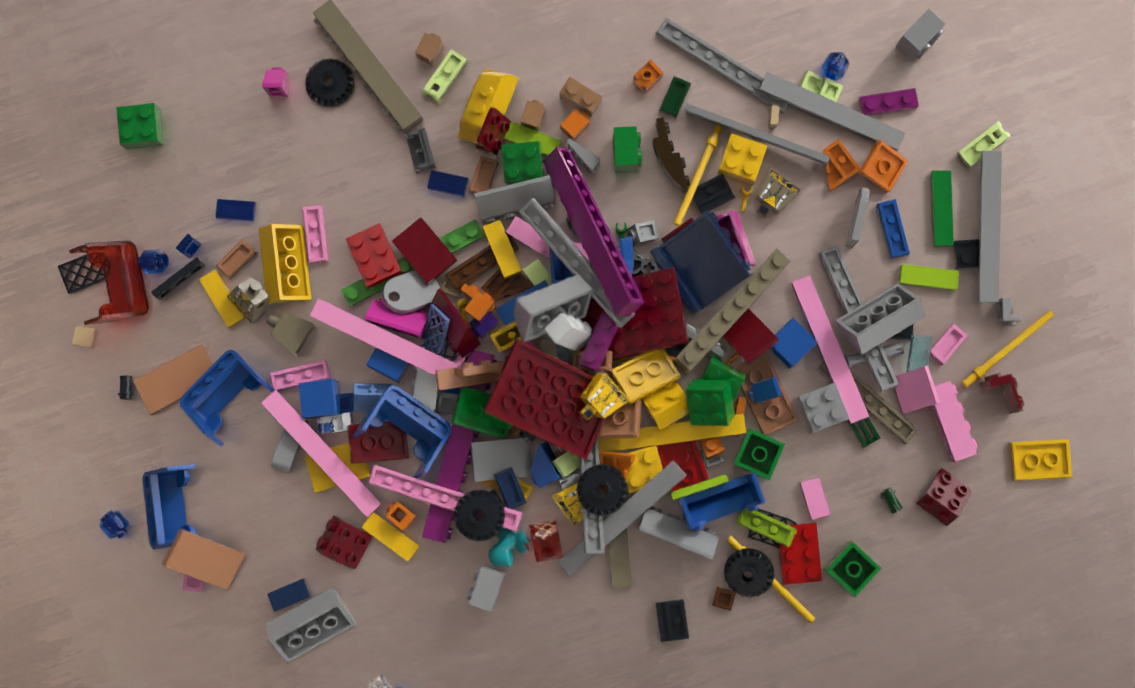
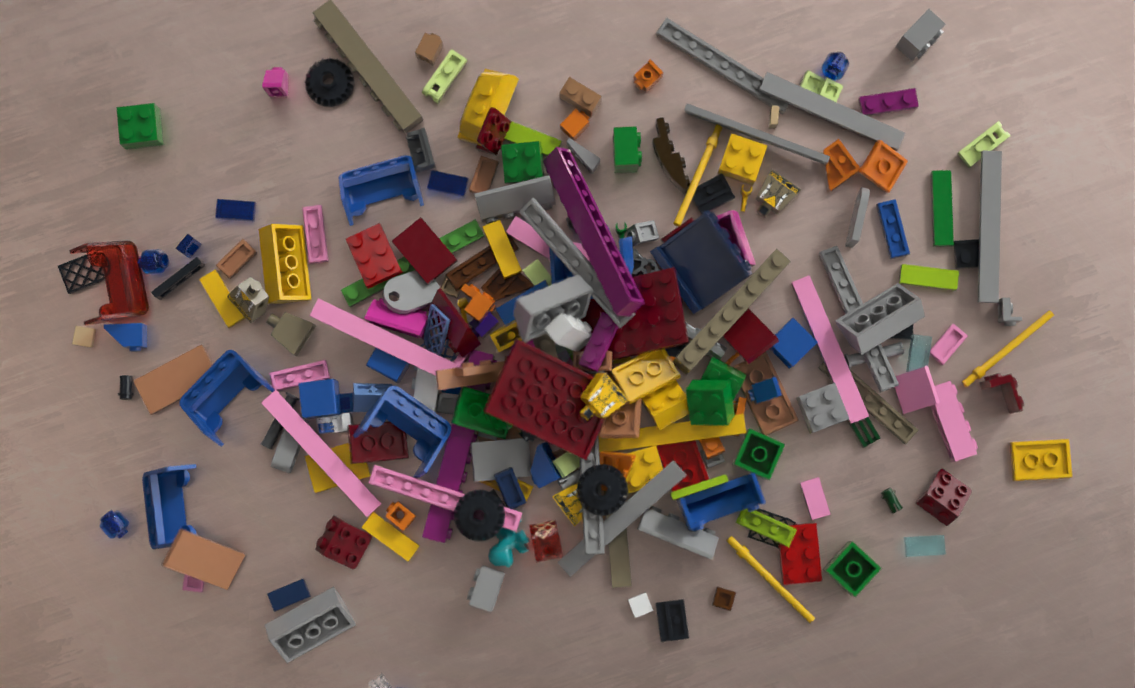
(129, 335): none -> blue slope
(276, 427): none -> dark grey pin
(378, 183): none -> blue windscreen
(533, 115): medium nougat brick -> none
(640, 605): none -> white tile
(675, 97): dark green tile -> none
(749, 561): black gear -> none
(924, 545): none -> clear light blue tile

